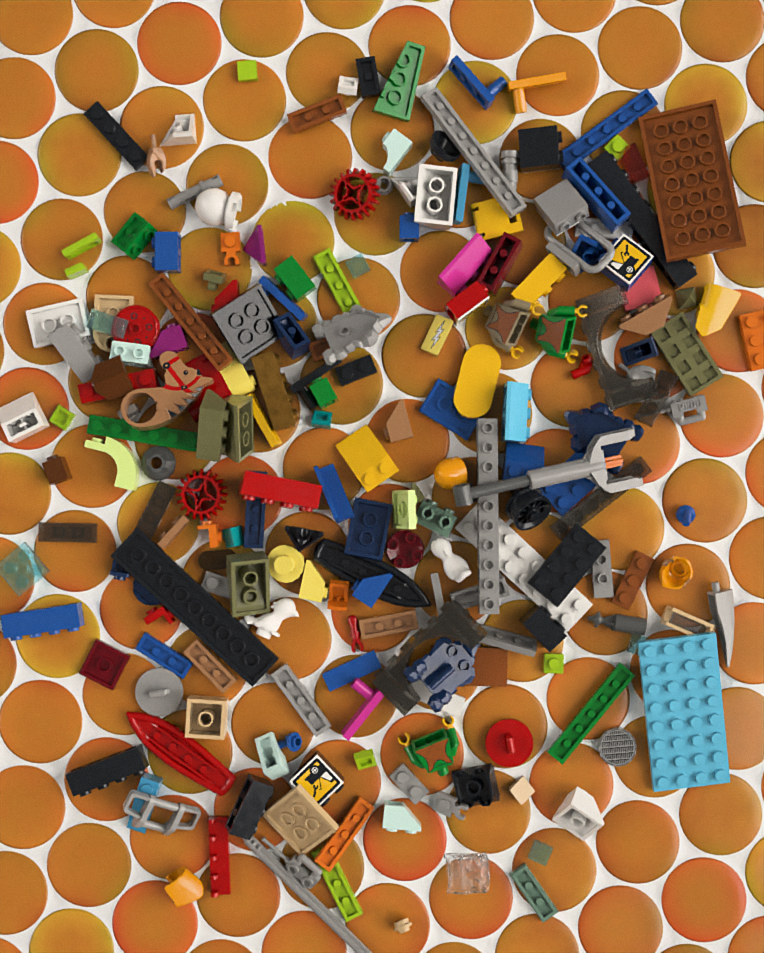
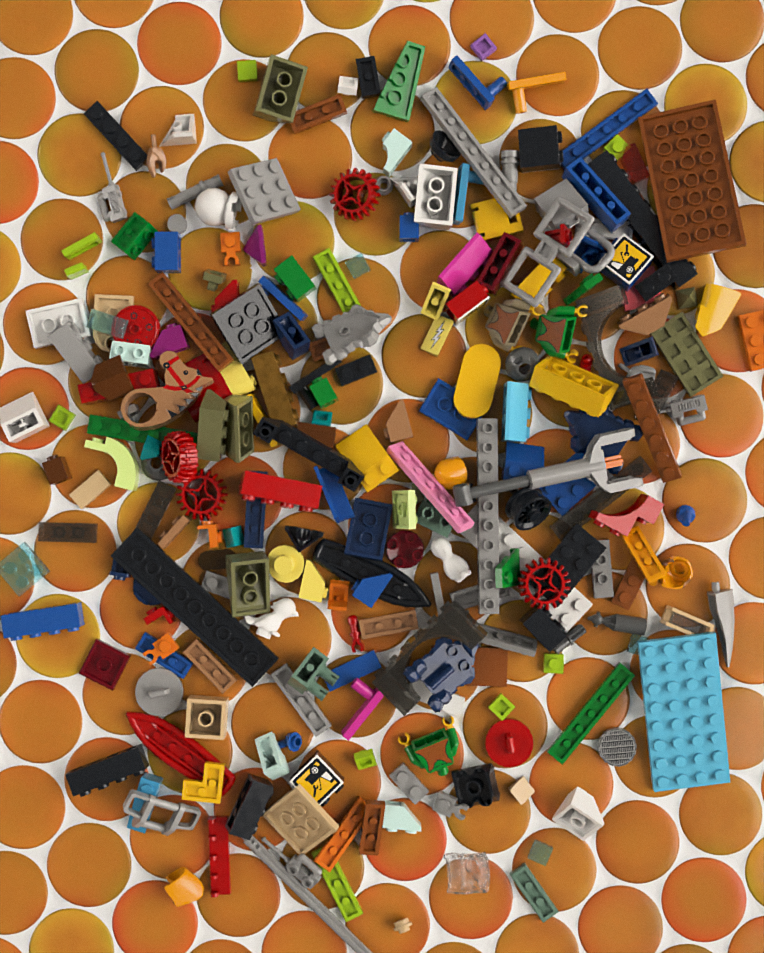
(90, 489): none -> tan tile
(114, 196): none -> light grey piece
(151, 448): none -> teal slope
(163, 647): none -> orange plate
(177, 223): none -> light grey tile
(179, 456): none -> red gear
(209, 788): none -> yellow plate
(264, 191): none -> light grey plate
(280, 90): none -> olive slope
(311, 449): none -> black slope
(312, 666): none -> sand green brick
(321, 433): none -> reddish brown hinge
(371, 827): none -> dark orange plate
(430, 487): none -> bright pink plate
(435, 301): none -> light yellow slope
(483, 47): none -> medium lavender tile
(501, 706): none -> lime plate
(508, 570): none -> green wing
(516, 359): none -> dark grey piece
(547, 251): none -> light grey bar
(547, 575): none -> red gear
(561, 235): none -> red bracket
(572, 636): none -> dark grey axle
(573, 385): none -> yellow slope
(586, 285): none -> green wing
(643, 510): none -> arch
(644, 556): none -> light orange piece
(652, 428): none -> dark orange plate
(656, 282): none -> black plate

